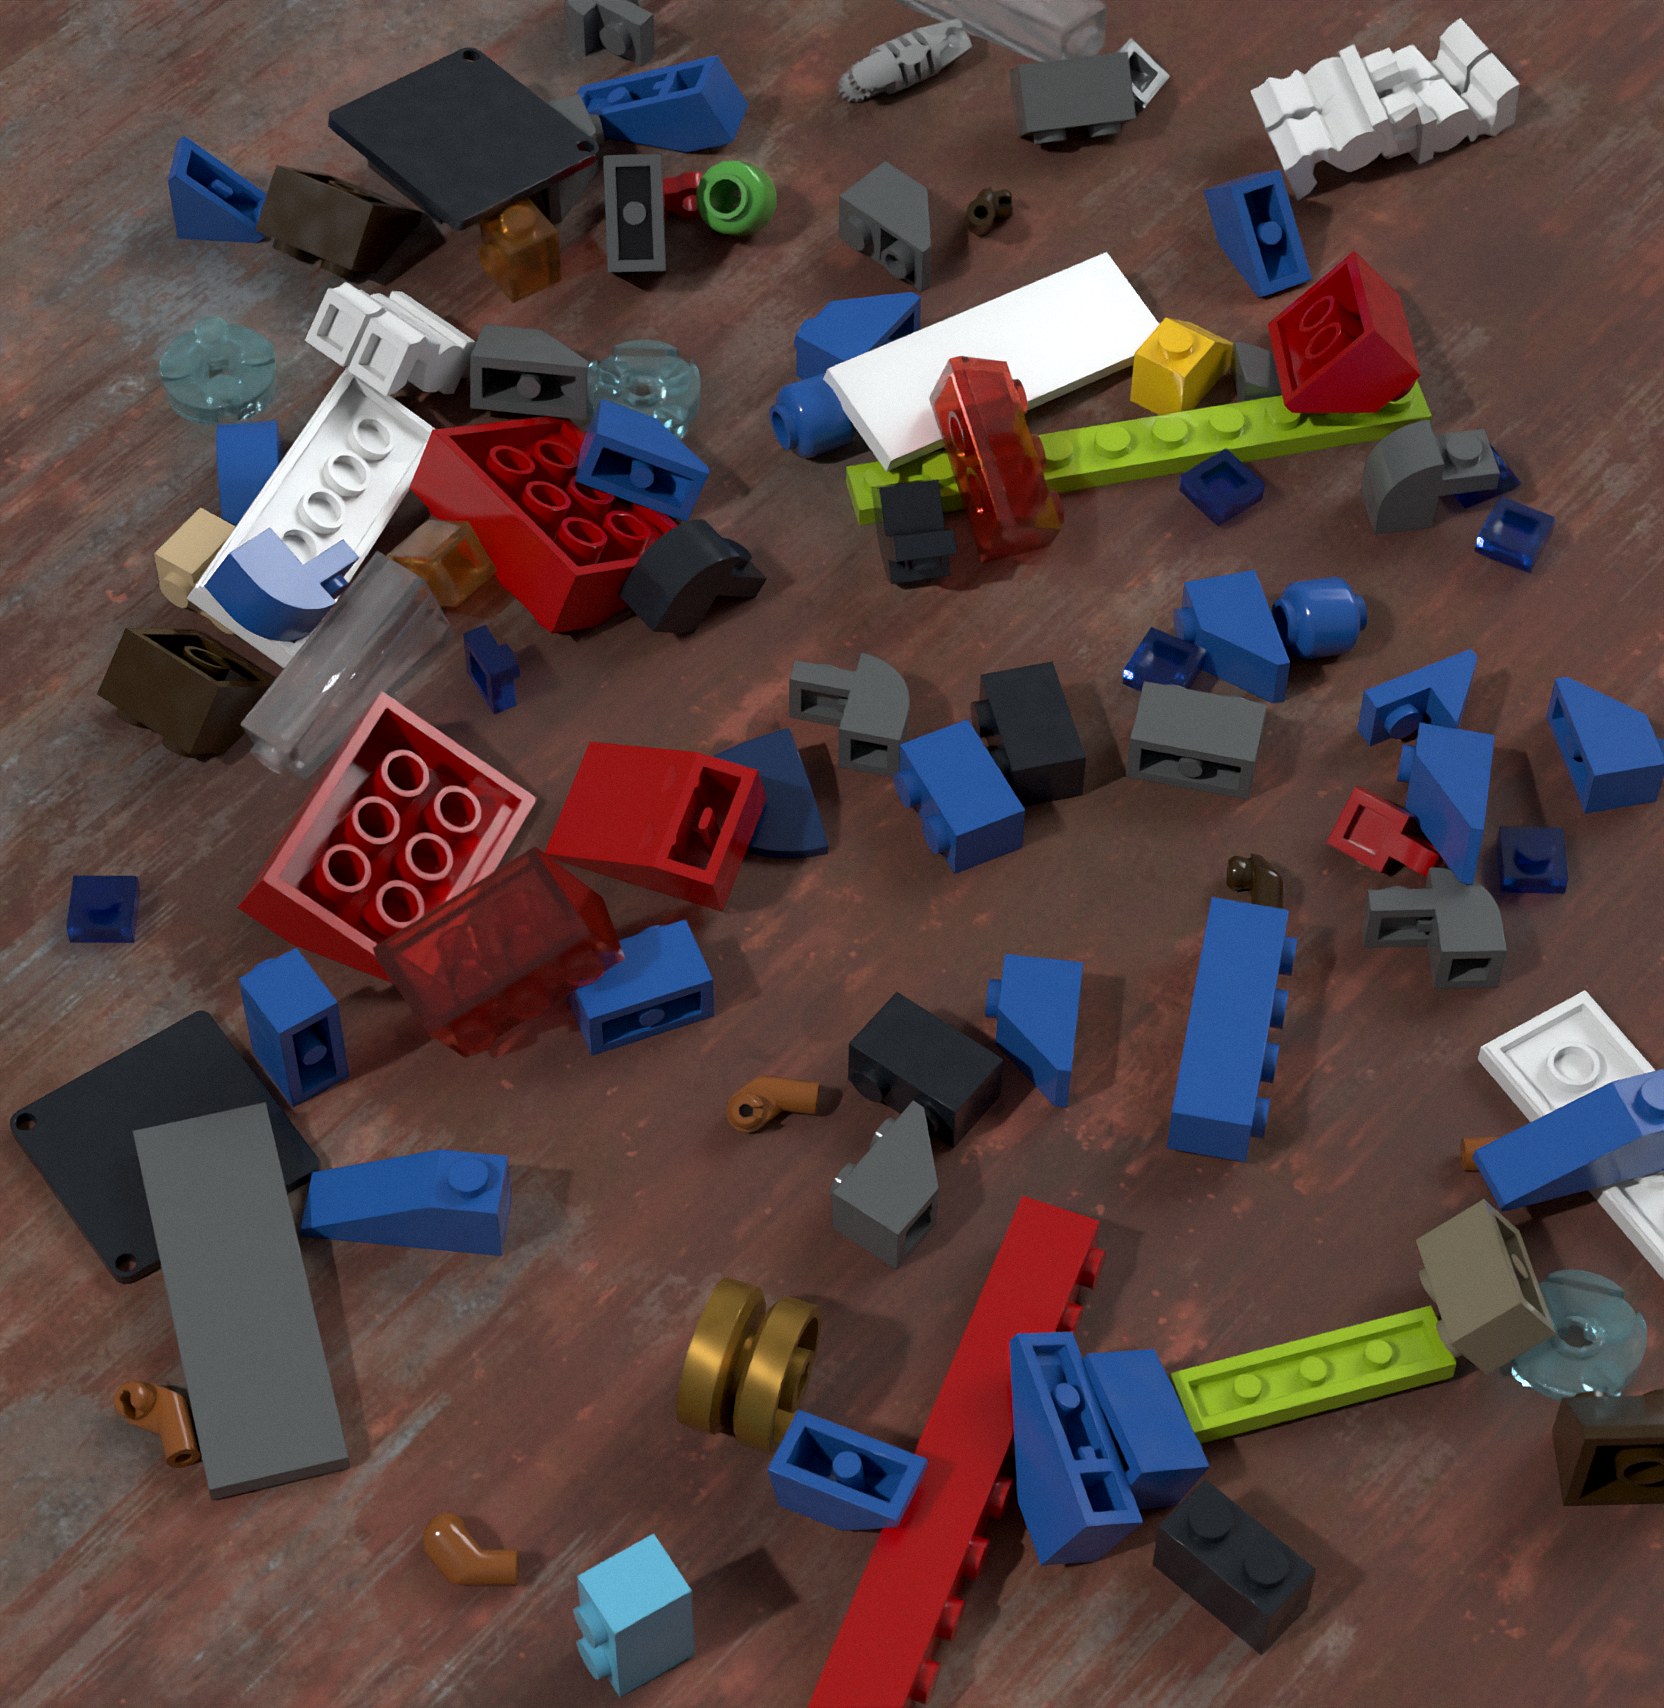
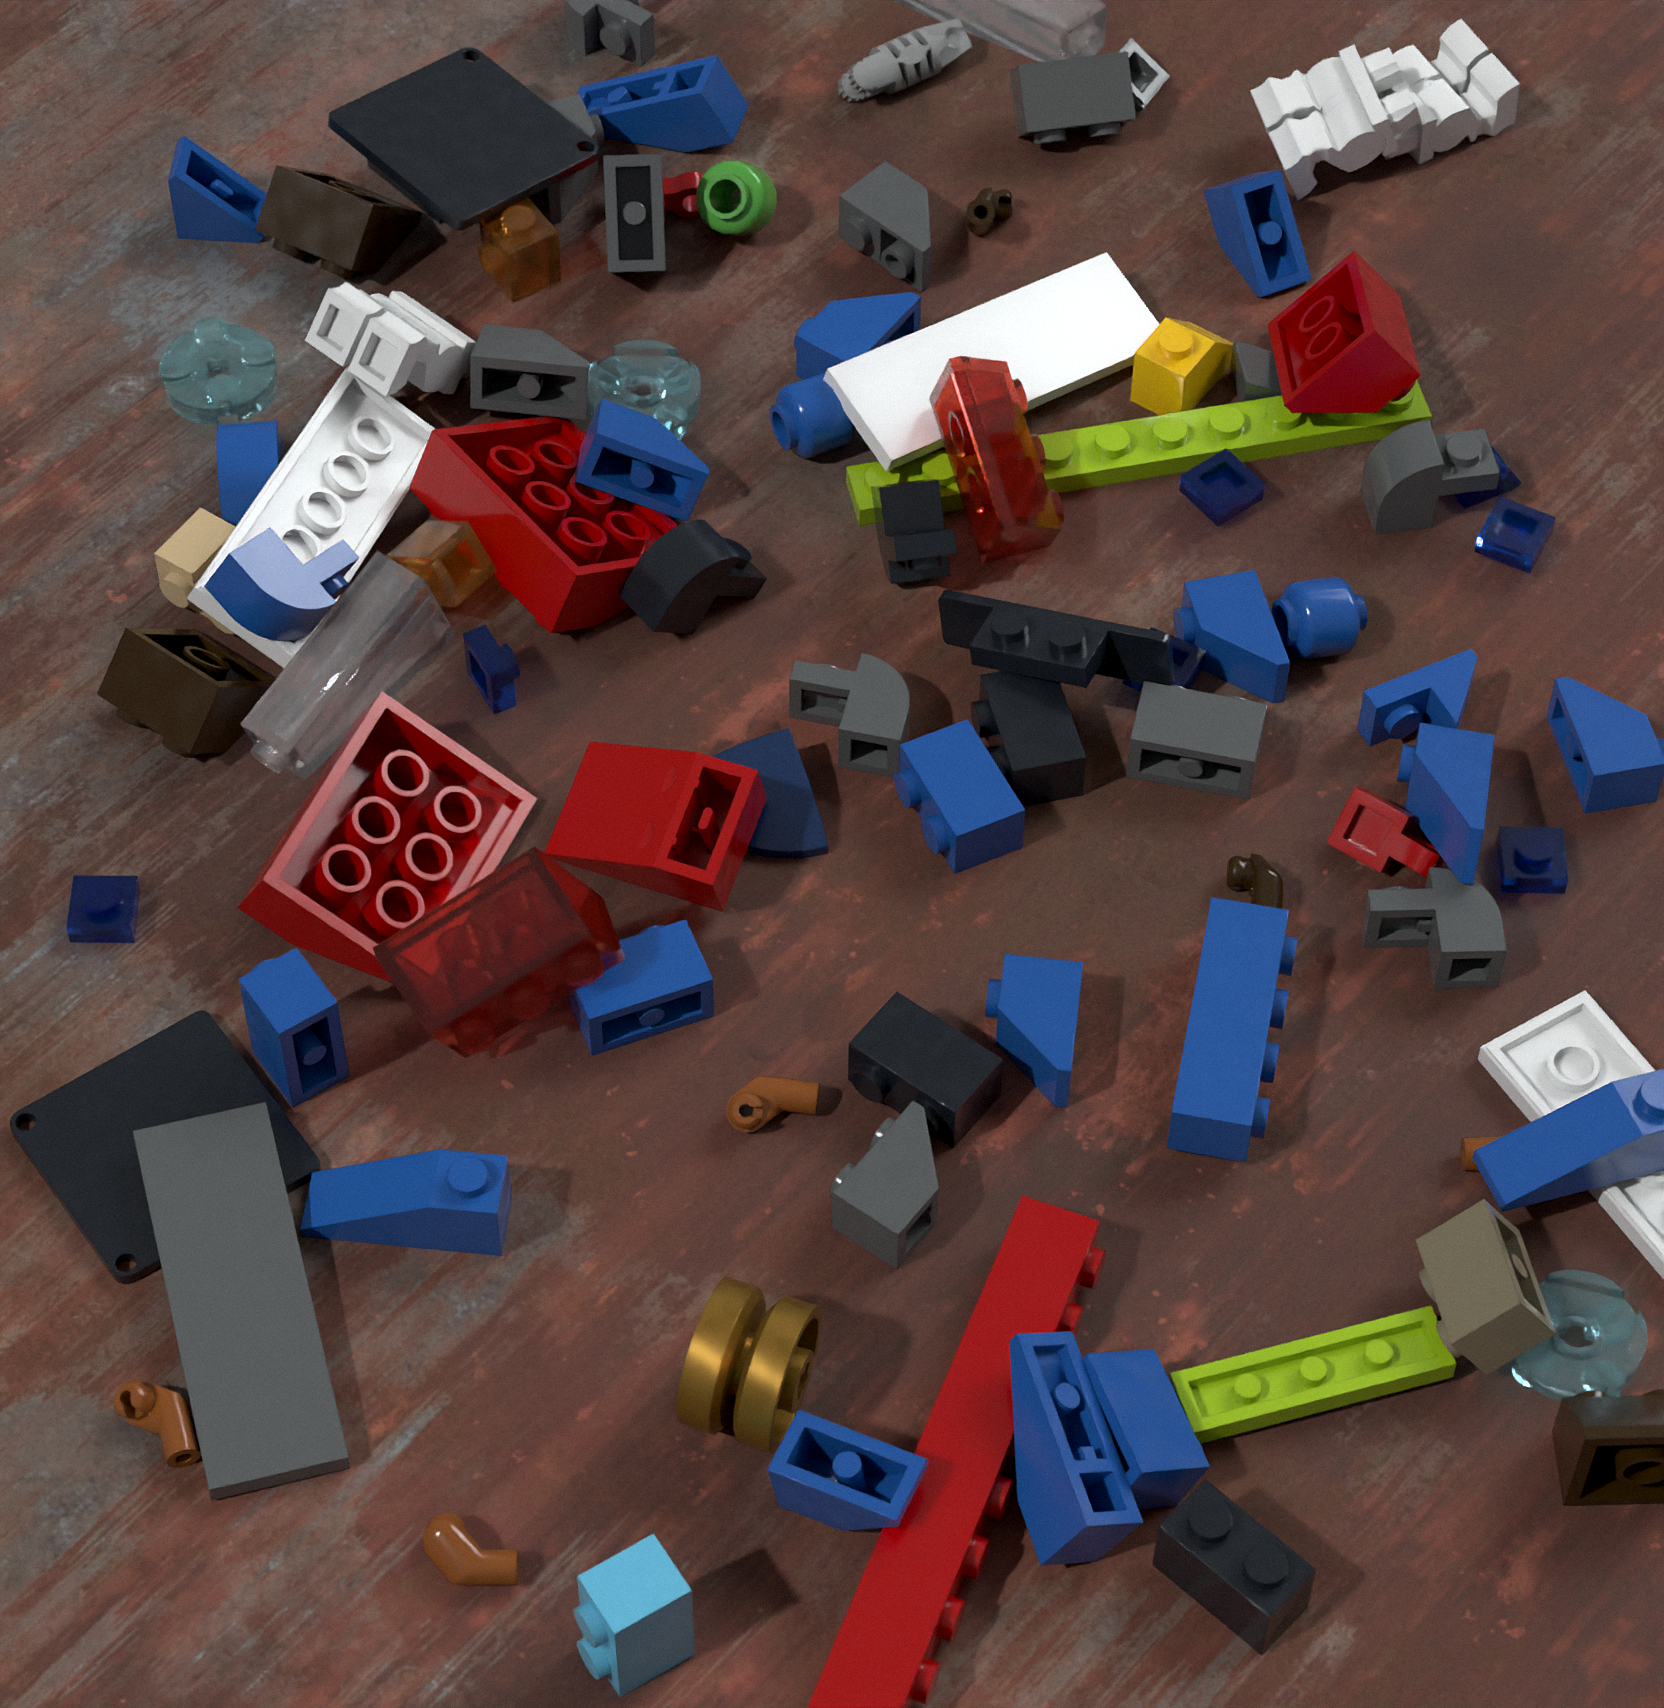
(1053, 642): none -> black bracket

